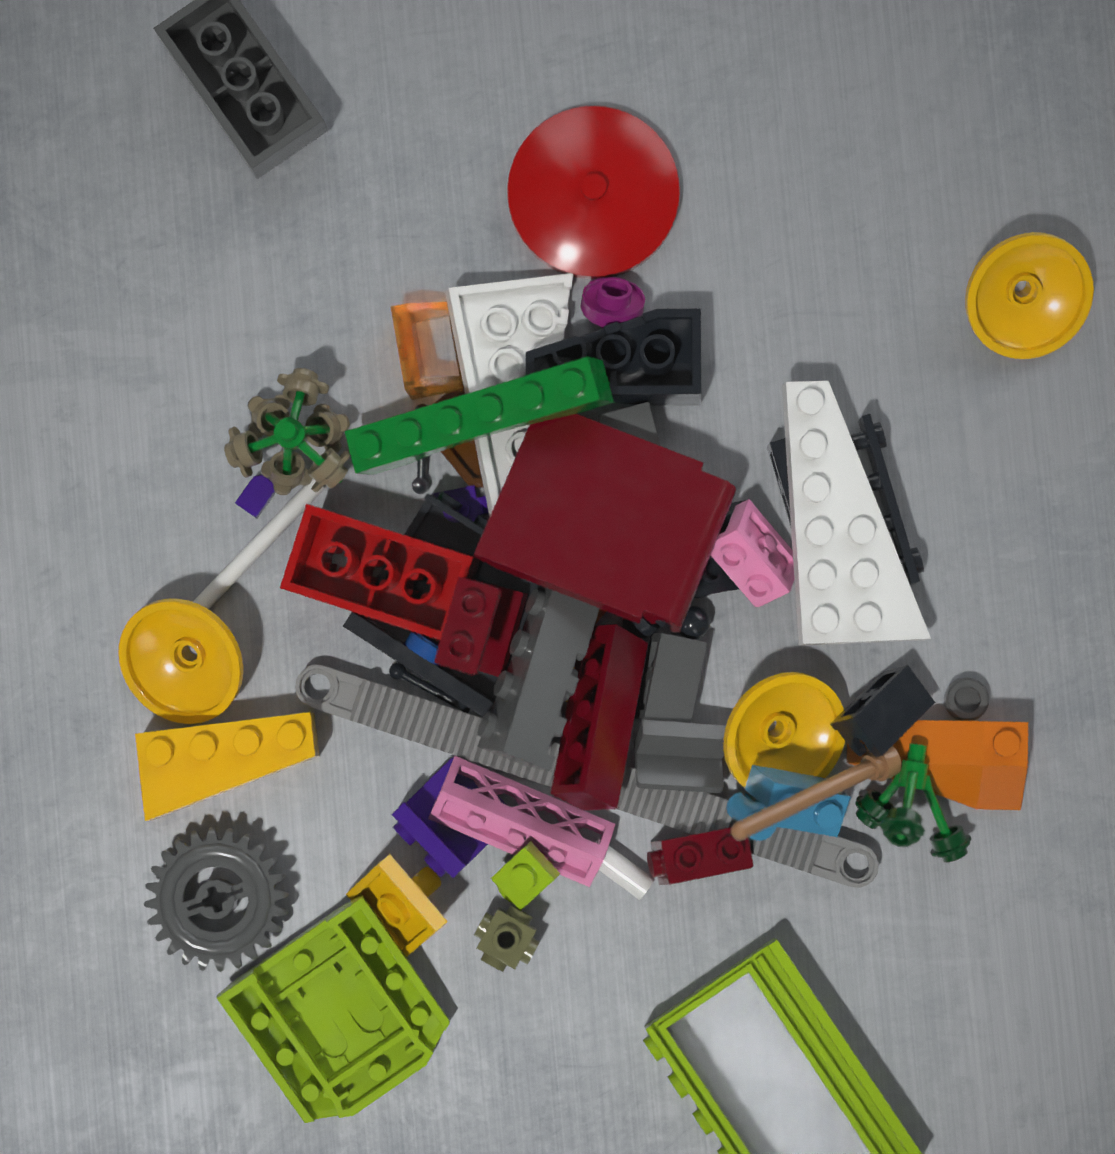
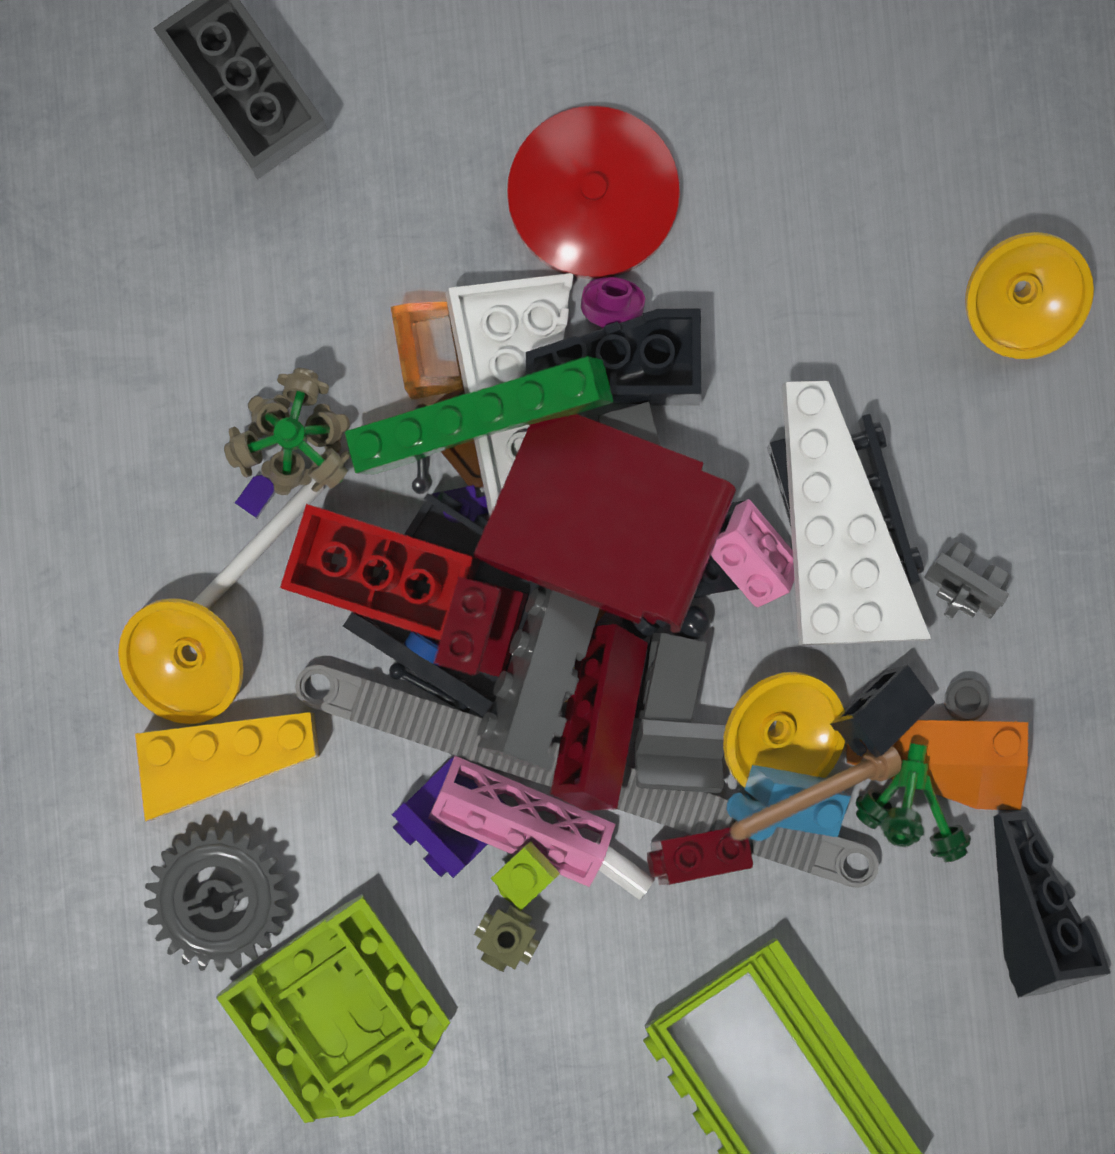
(402, 902): yellow tile -> none
(965, 588): none -> dark grey hips
(1041, 930): none -> black wedge

